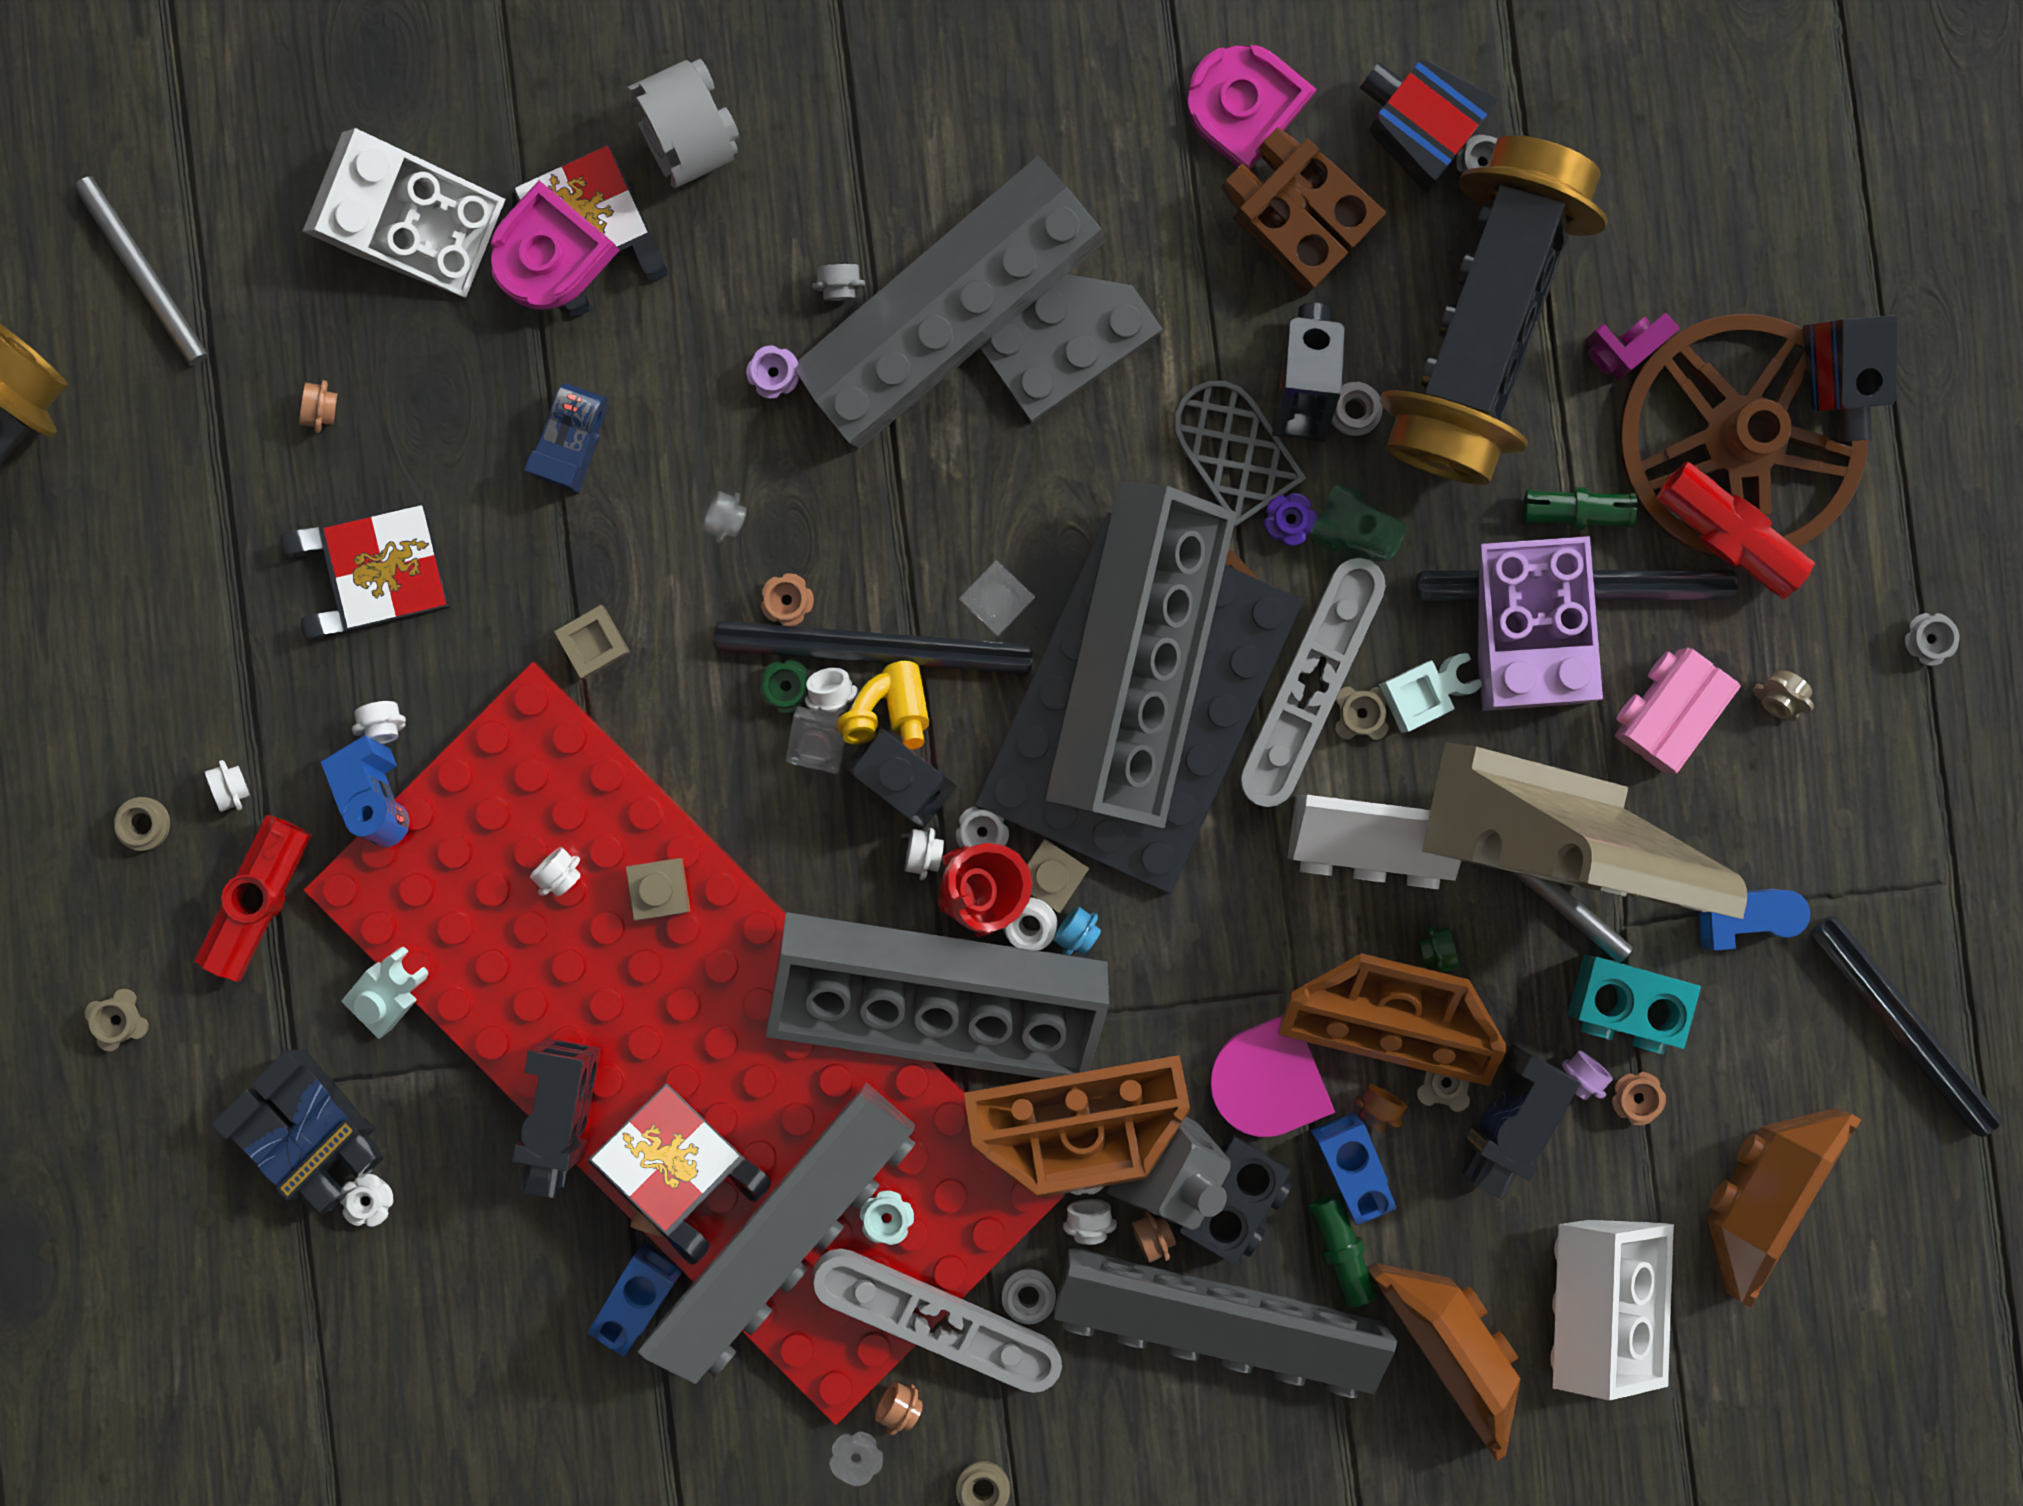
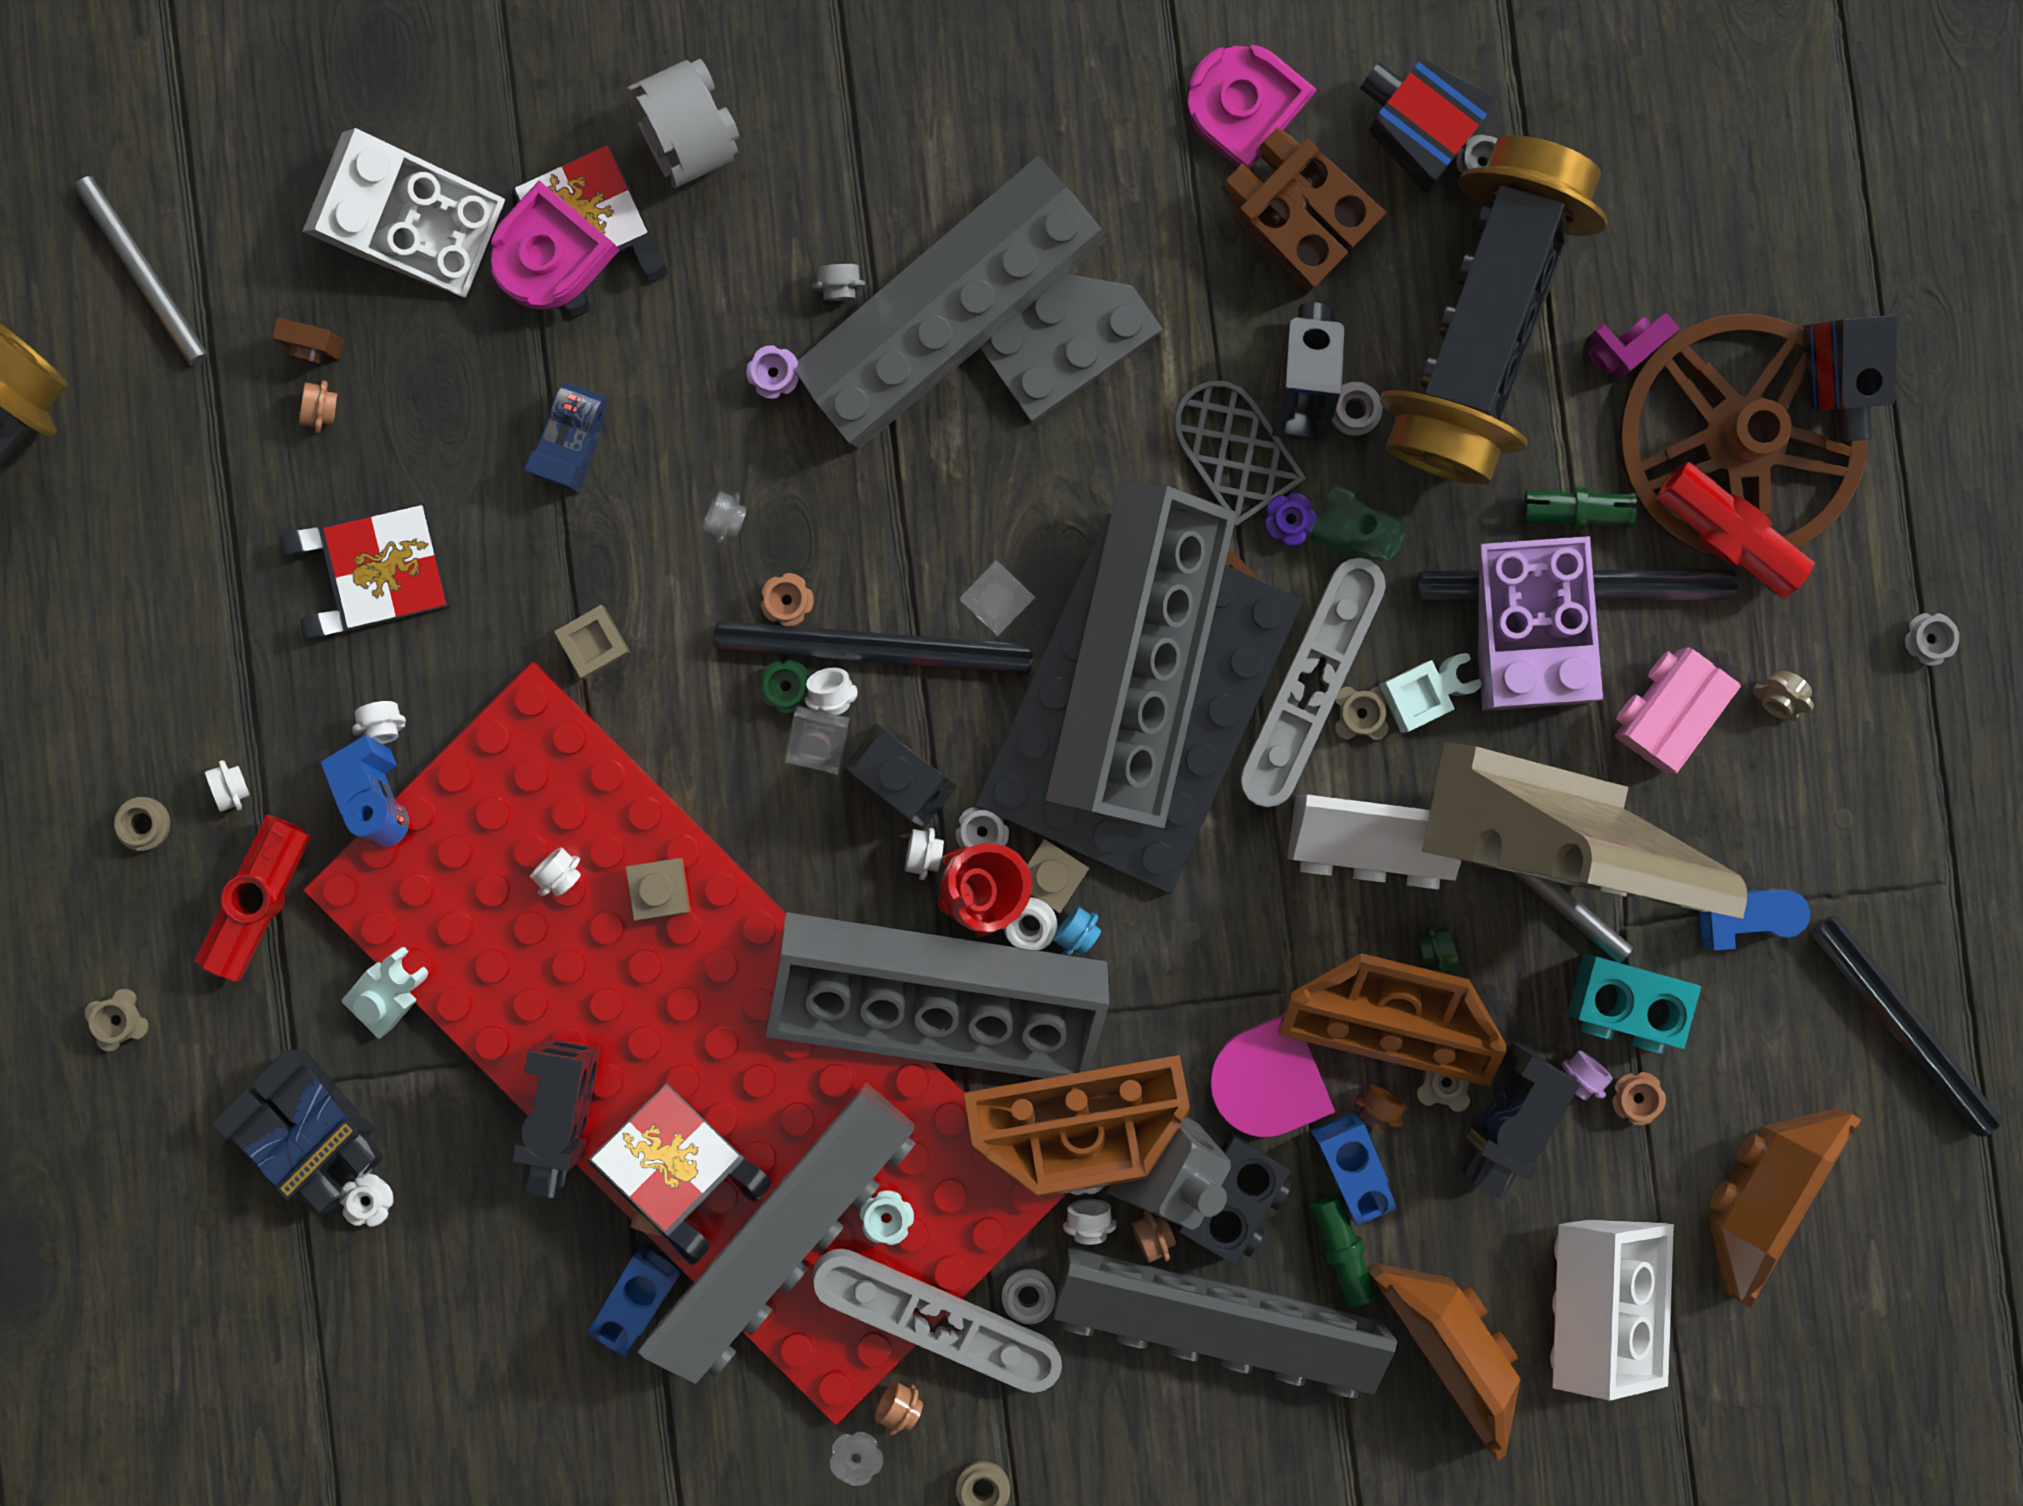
(307, 341): none -> reddish brown plate
(906, 705): yellow plant -> none

